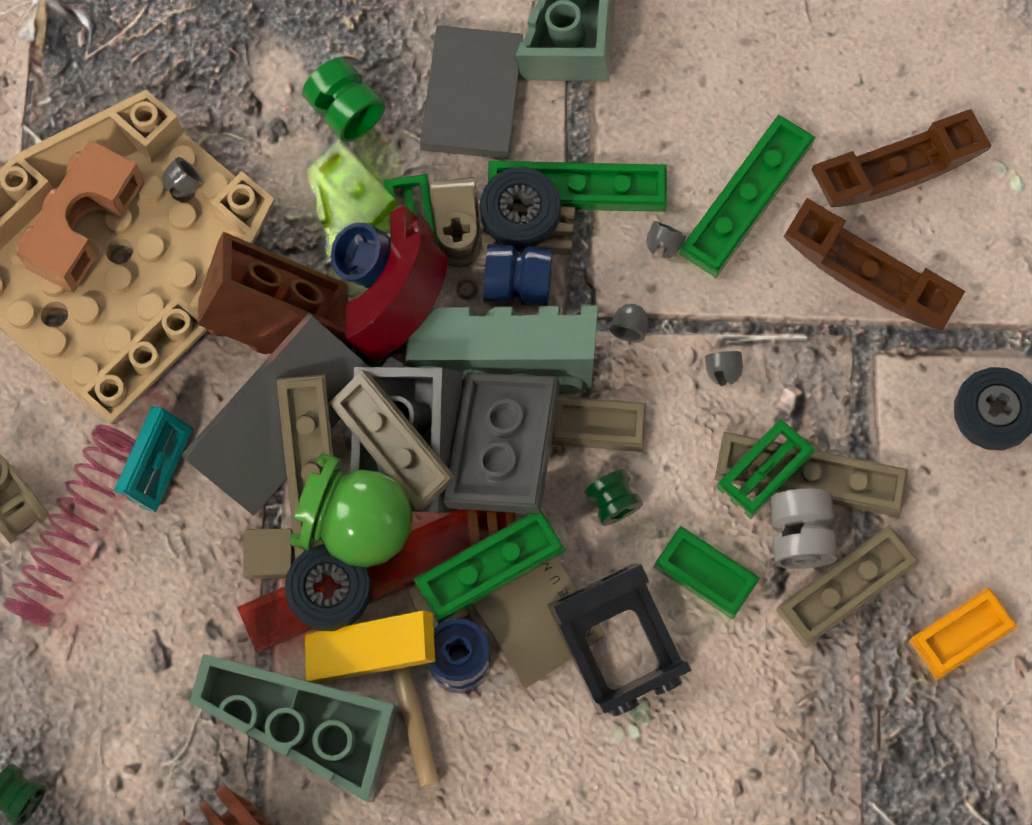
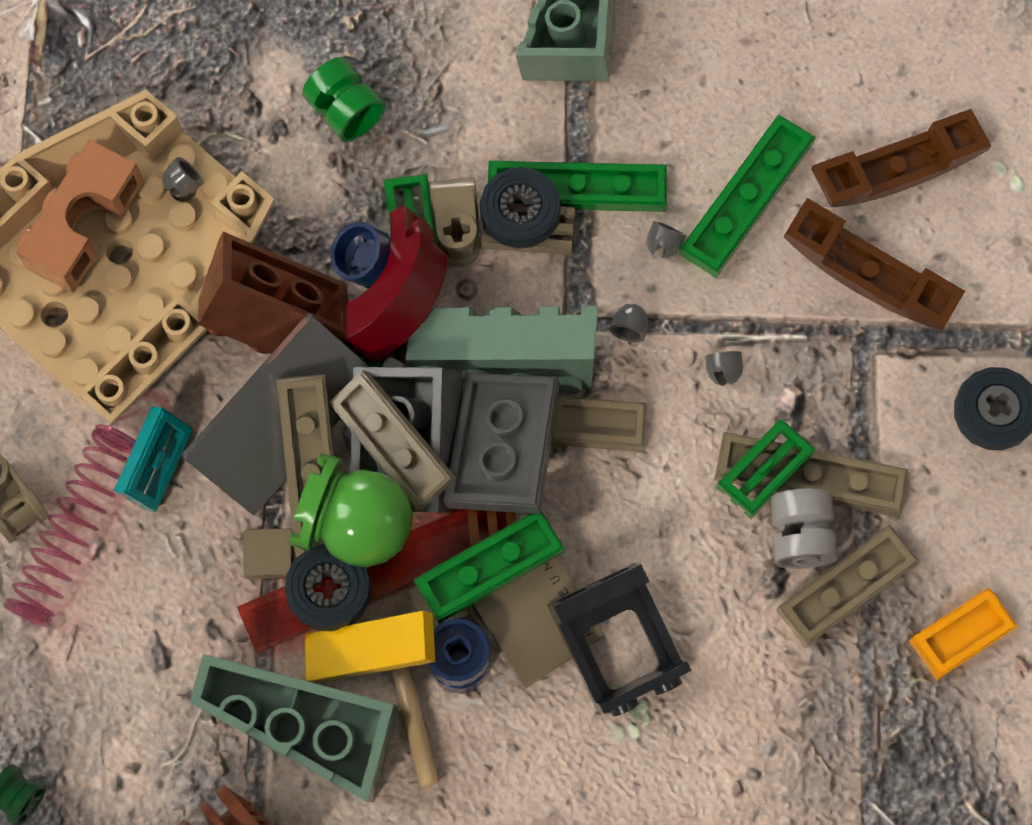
(346, 192): clear neon green wing -> none
(471, 92): dark grey tile -> none
(517, 275): dark blue wheel -> none
(613, 497): dark green wheel -> none
(706, 572): green tile -> none

